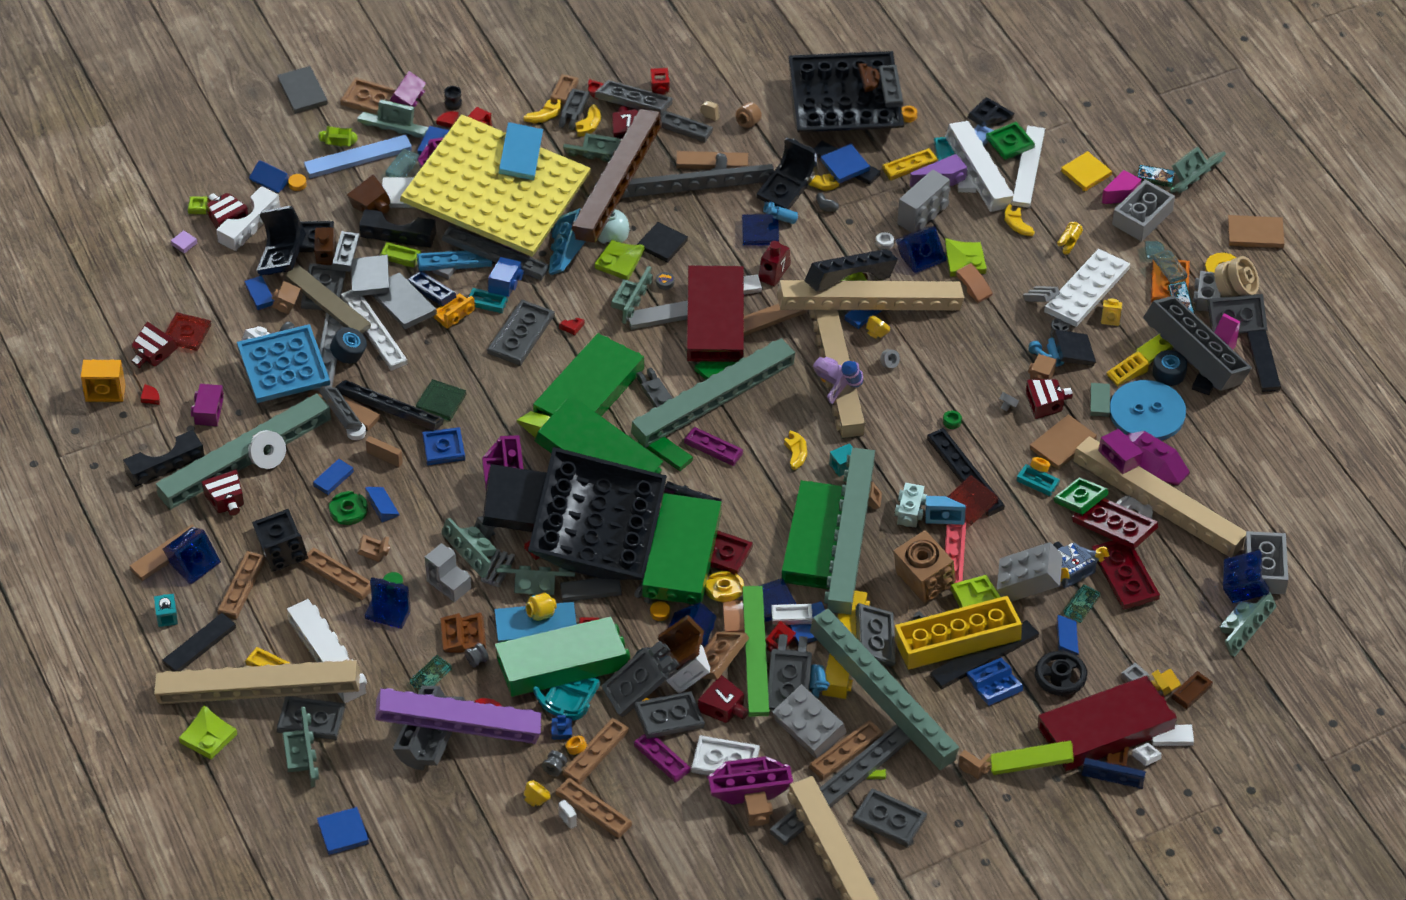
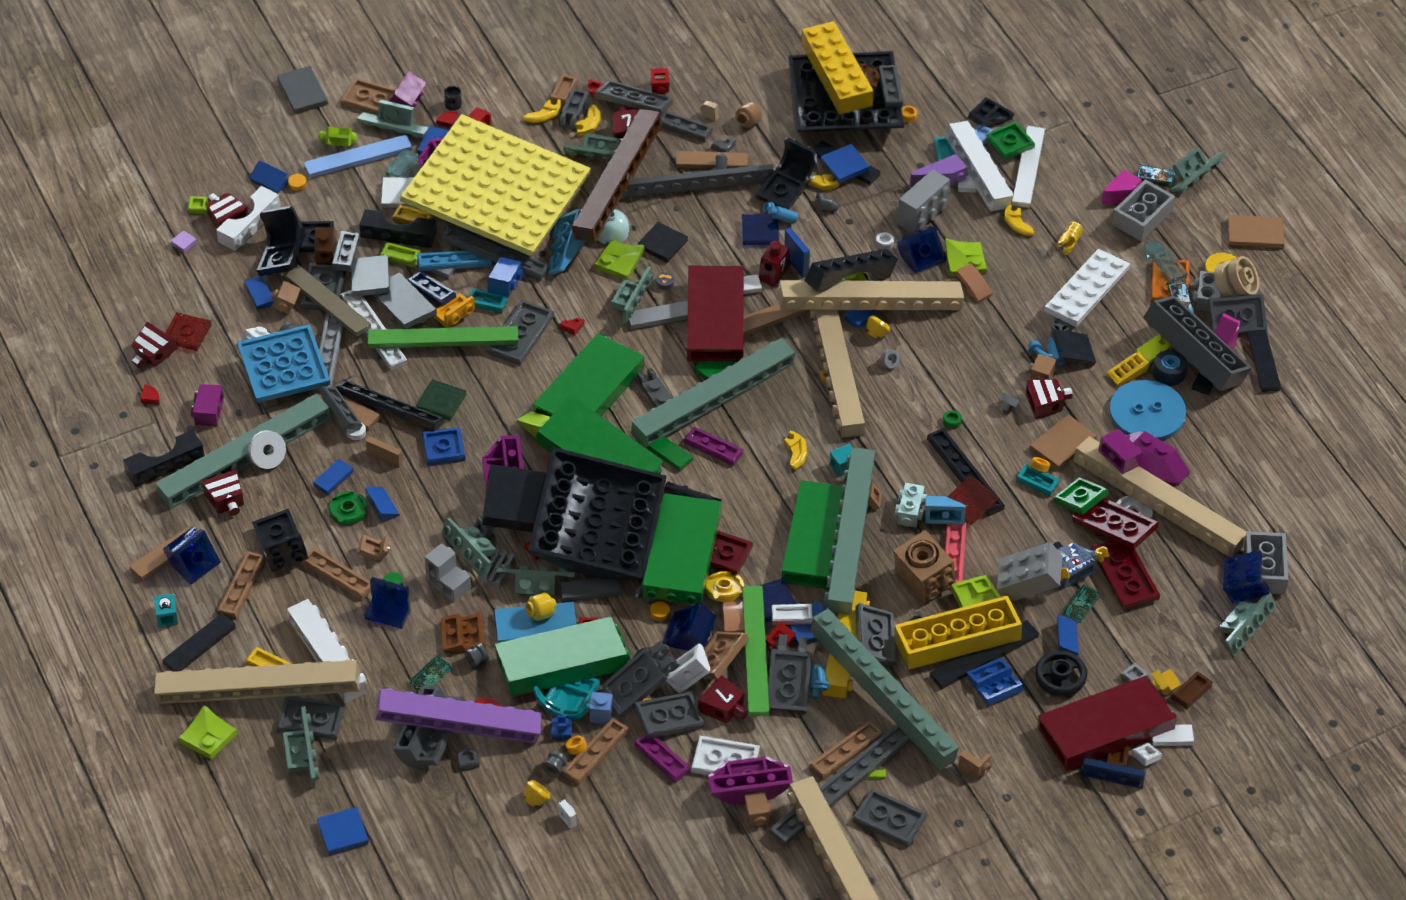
(103, 380): light orange brick -> none
(348, 345): black wheel -> none
(370, 196): reddish brown torso -> none
(407, 214): none -> yellow tile
(443, 337): none -> bright green tile
(467, 759): none -> dark grey tile
(520, 151): dark azure tile -> none
(593, 808): medium nougat tile -> none
(600, 708): none -> medium blue brick
(683, 640): reddish brown bracket -> none
(724, 145): none -> dark grey tile
(798, 252): none -> blue tile
(809, 721): light grey brick -> none
(837, 67): none -> yellow brick
(838, 375): lavender piece -> none
(909, 164): yellow tile -> none
(1032, 757): lime tile -> none
(1040, 294): light grey tile -> none
(1086, 171): yellow tile -> none
(1100, 399): sand green tile -> none
(1111, 312): yellow bracket -> none

